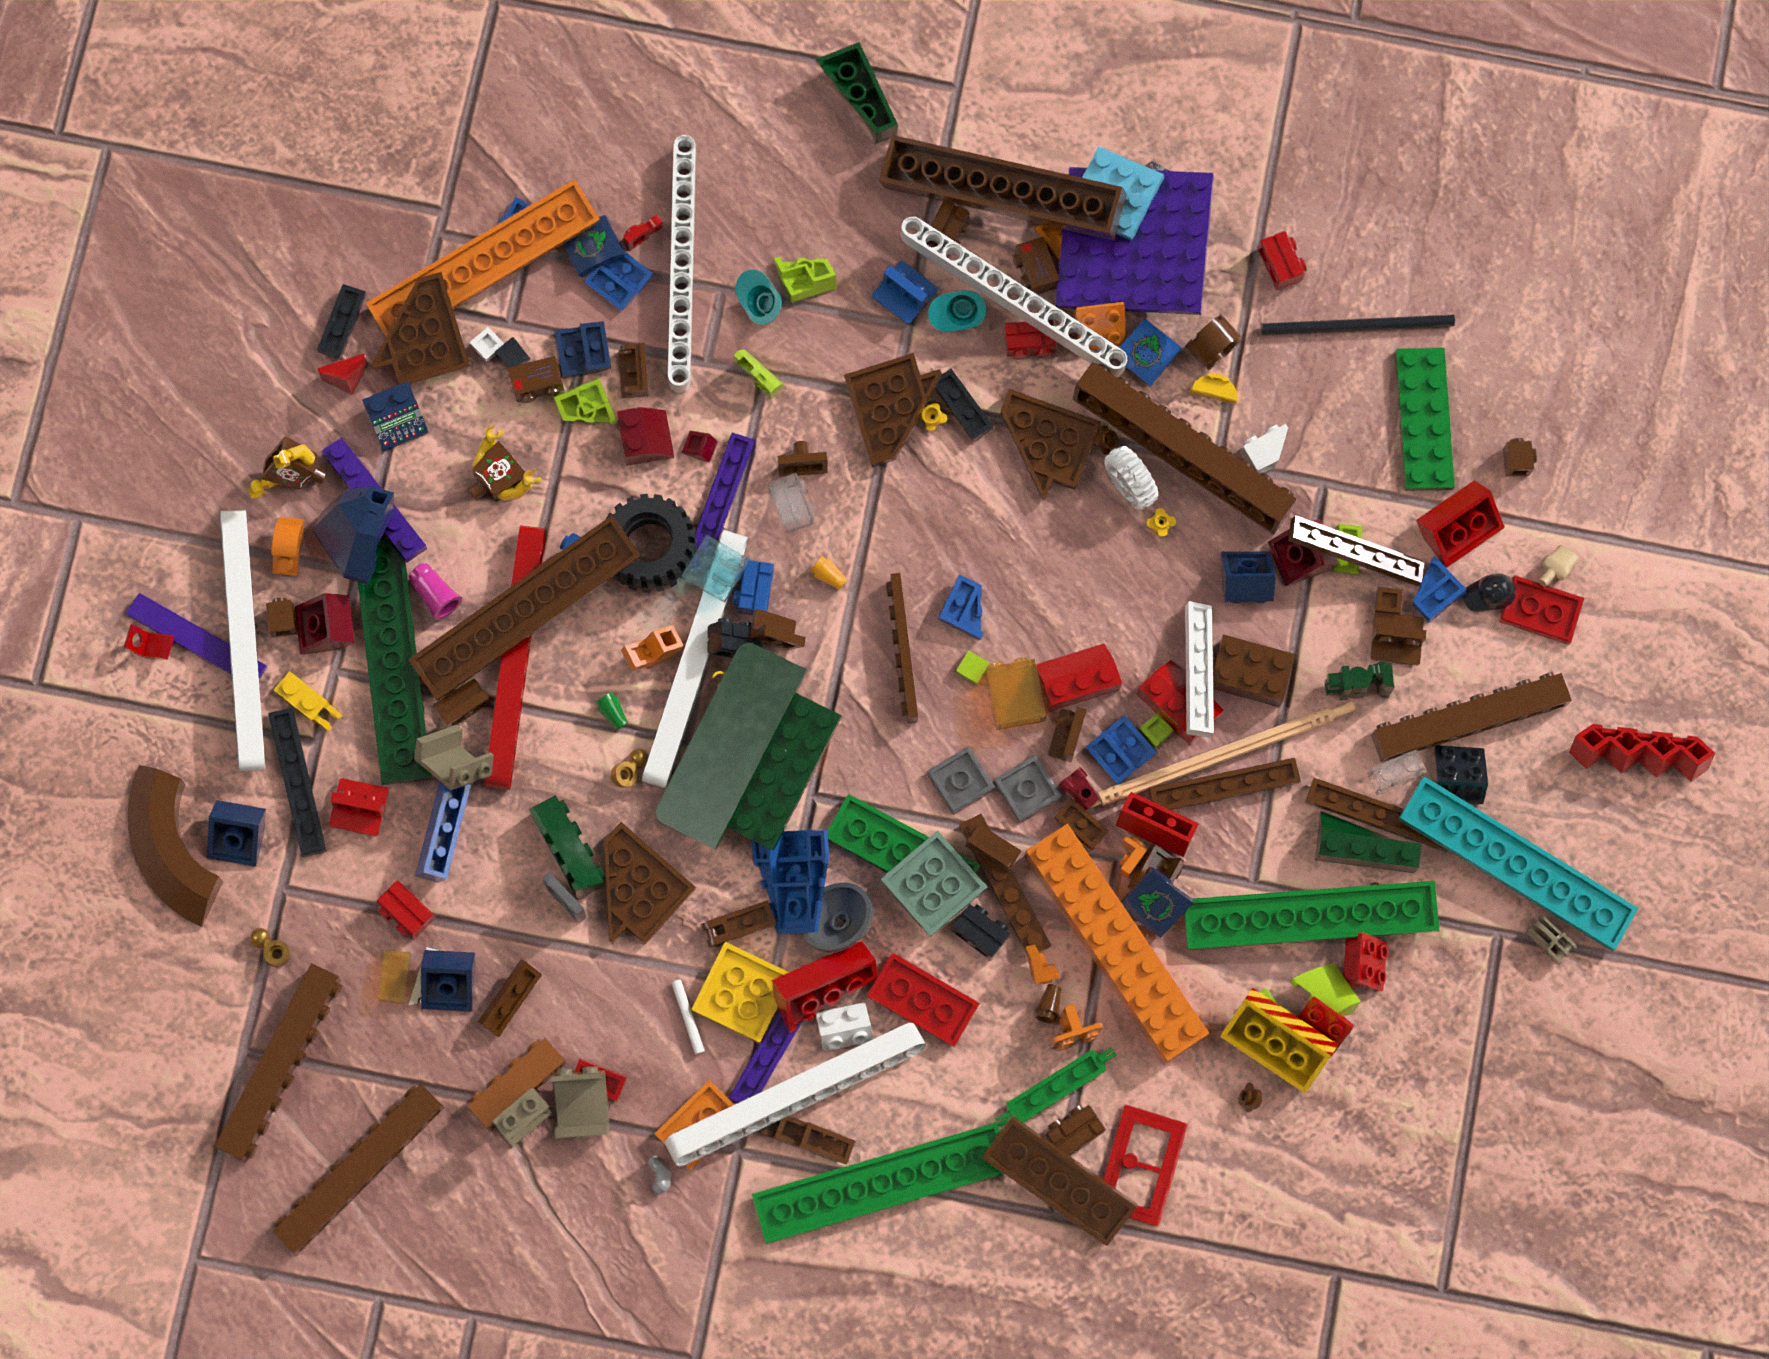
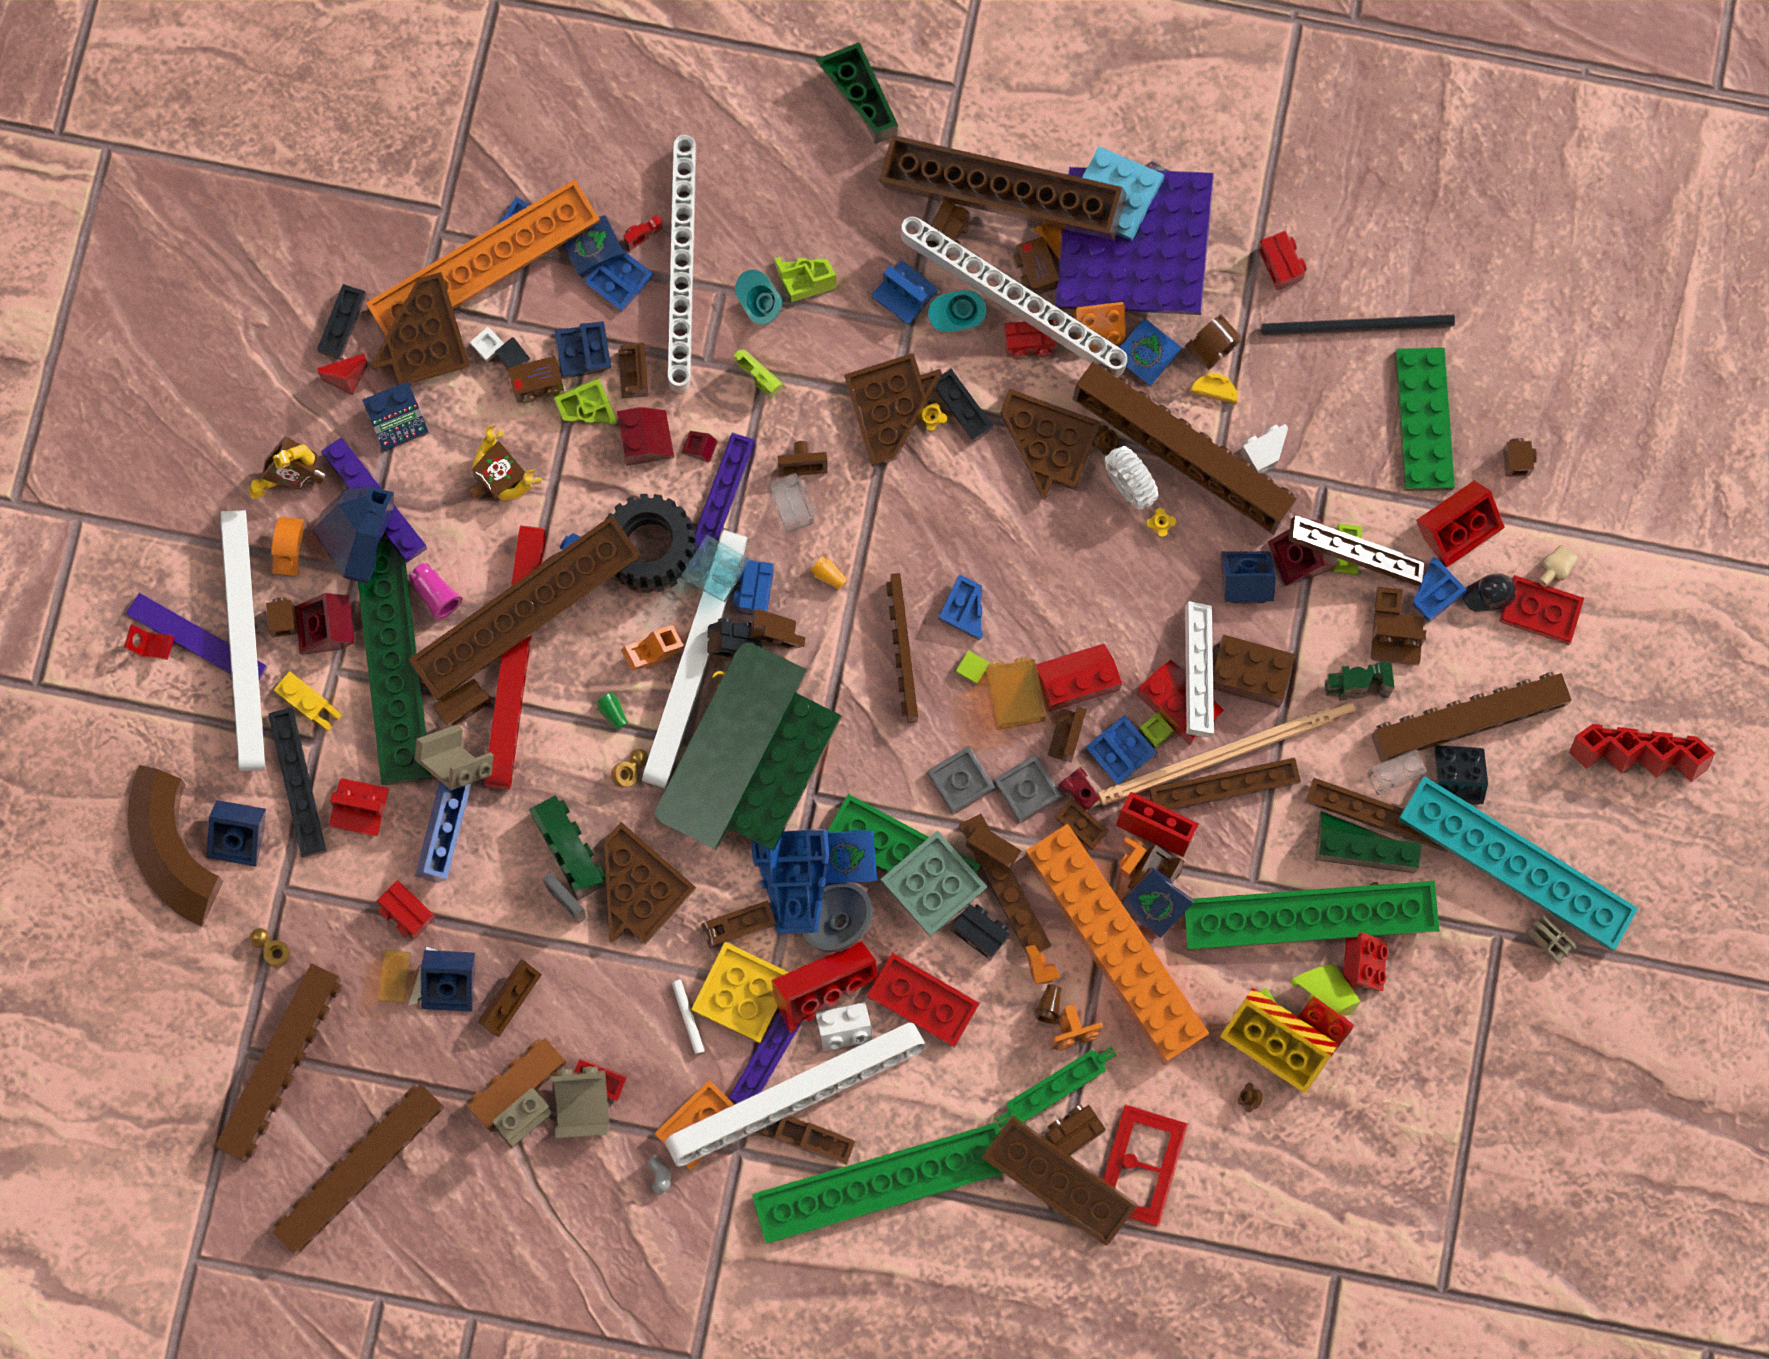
(851, 857): none -> blue slope

